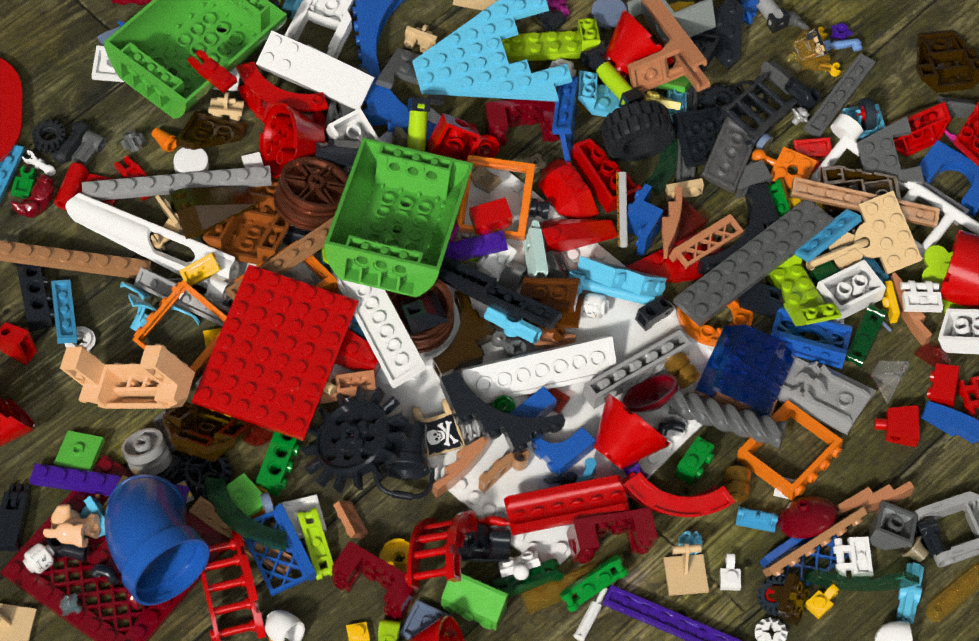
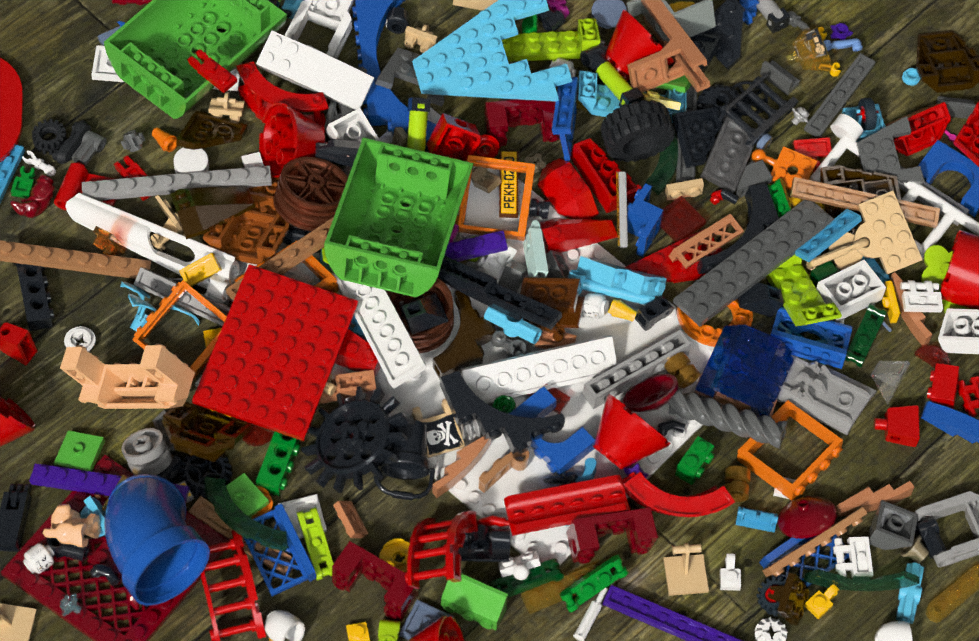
(63, 311): dark azure plate -> none
(107, 240): none -> clear orange plate
(266, 502): sand blue tile -> none
(397, 20): none -> black head
(490, 216): red brick -> none
(508, 188): none -> tile
(529, 24): none -> green slope
(621, 310): none -> yellow cone
(671, 224): nougat slope -> none
(691, 538): medium azure gear -> none
(723, 194): none -> arm
(805, 96): black piece -> none
(910, 77): none -> medium azure plate

